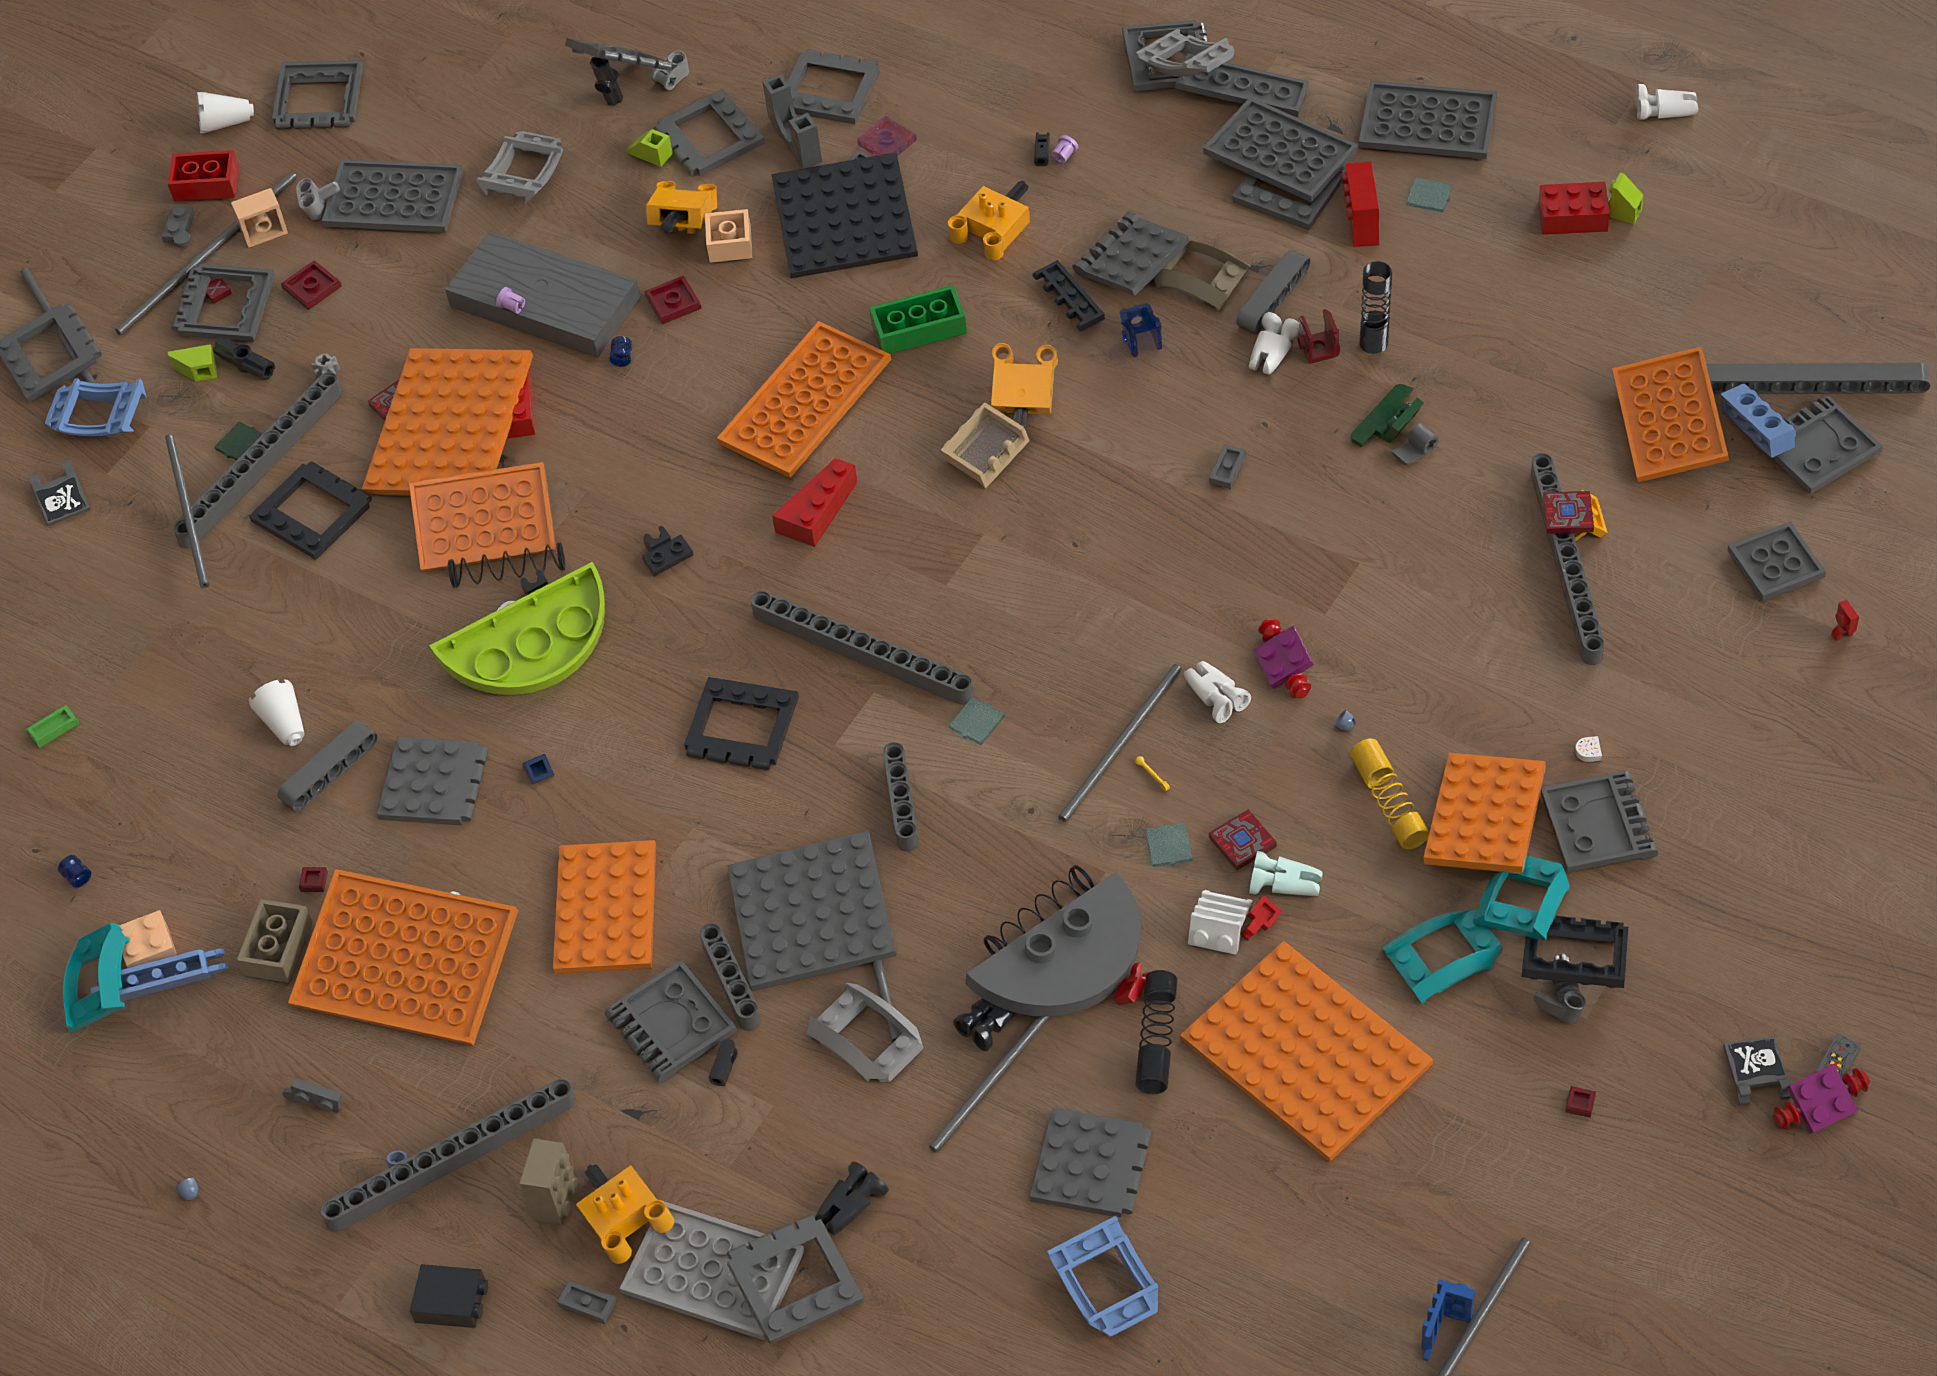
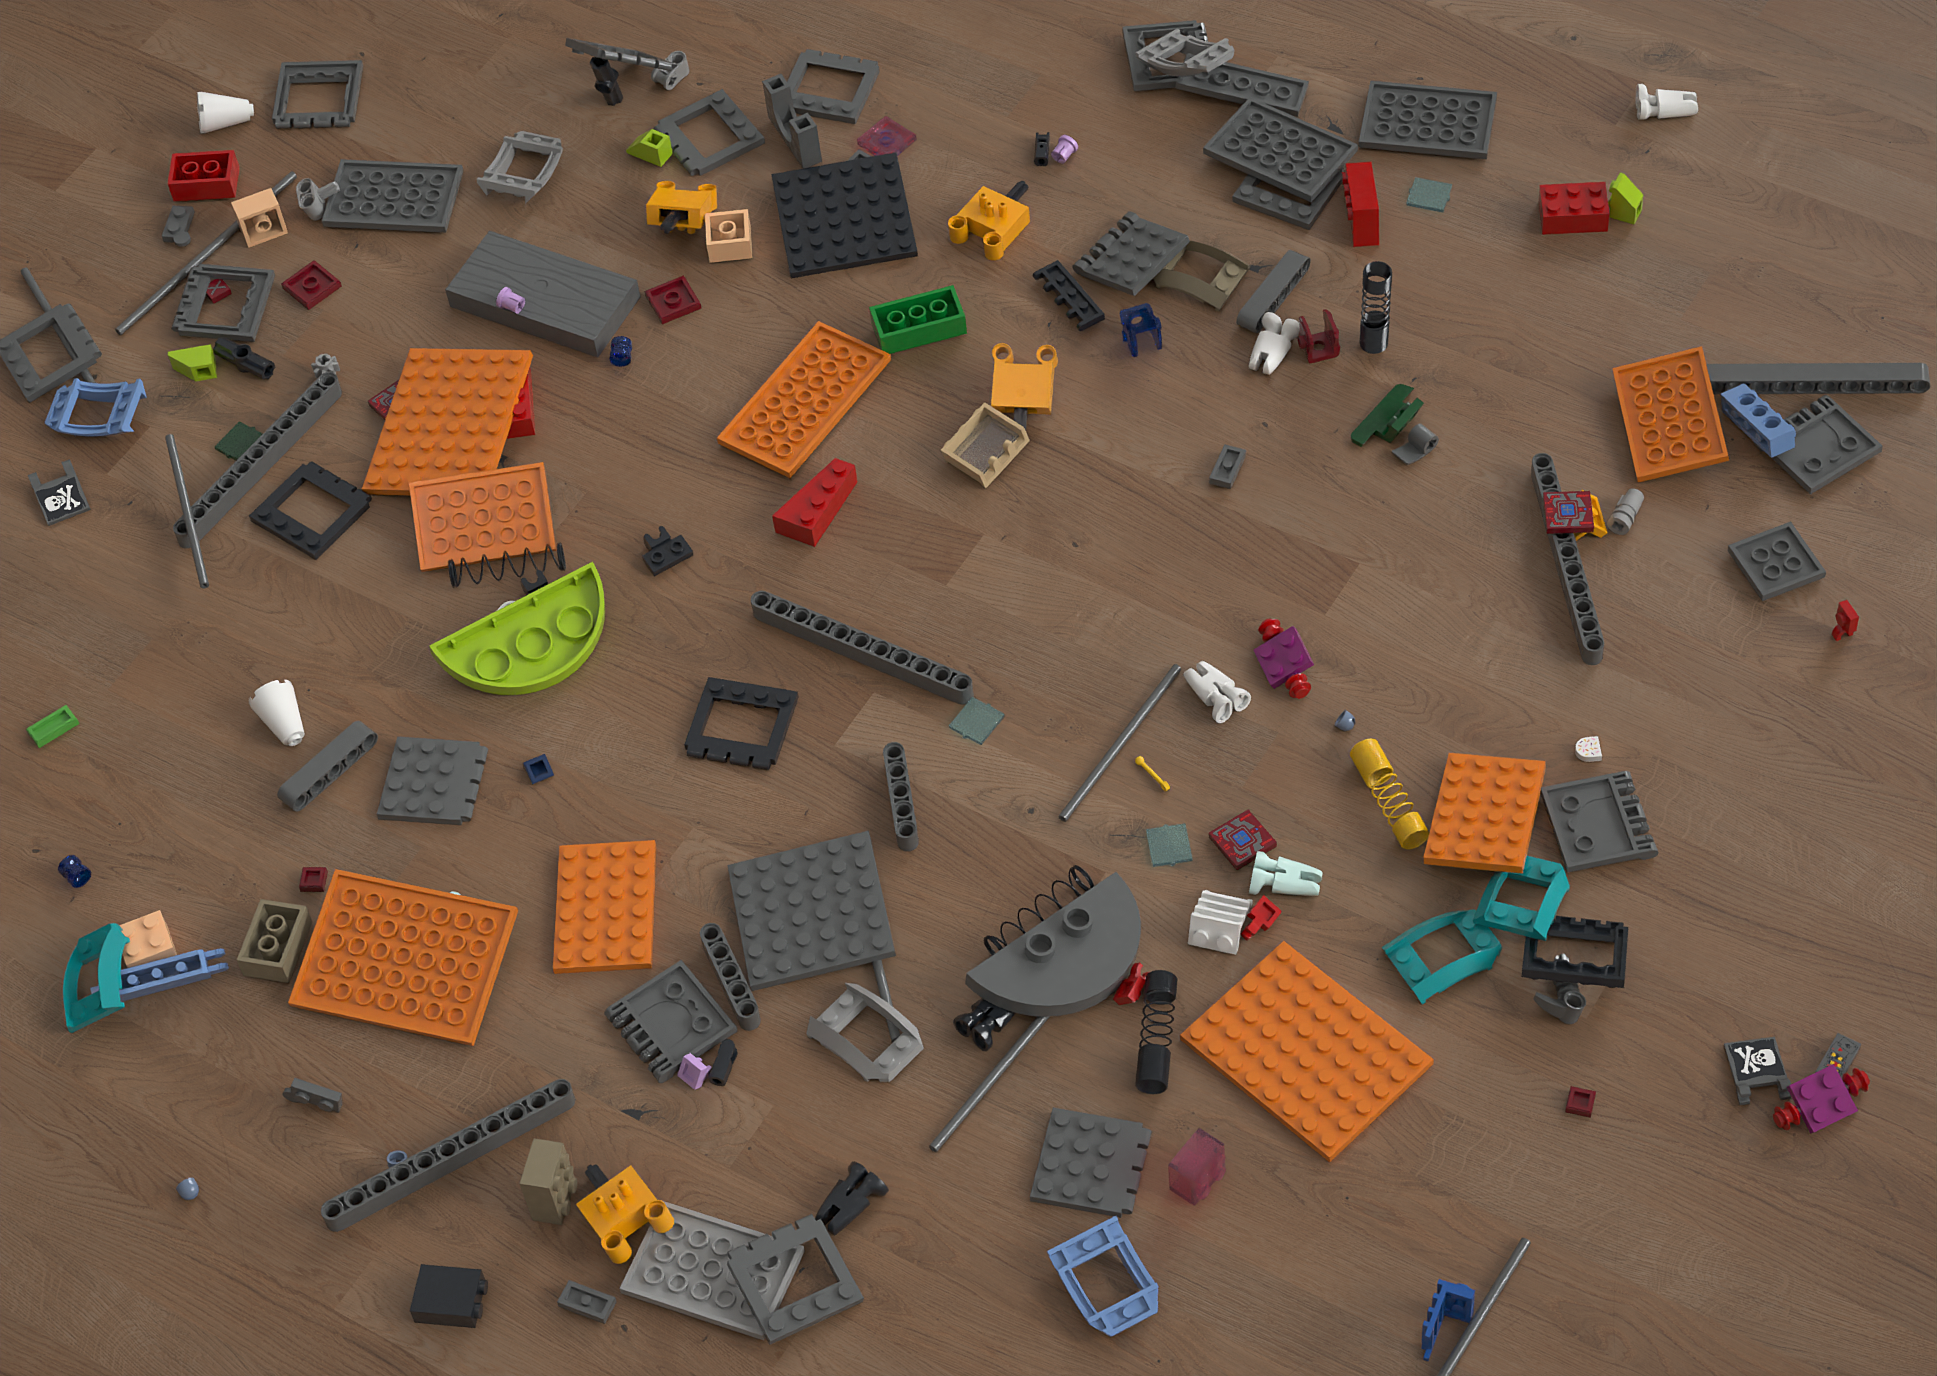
(693, 1071): none -> lavender tile
(1197, 1167): none -> clear pink brick
(1625, 511): none -> light grey axle

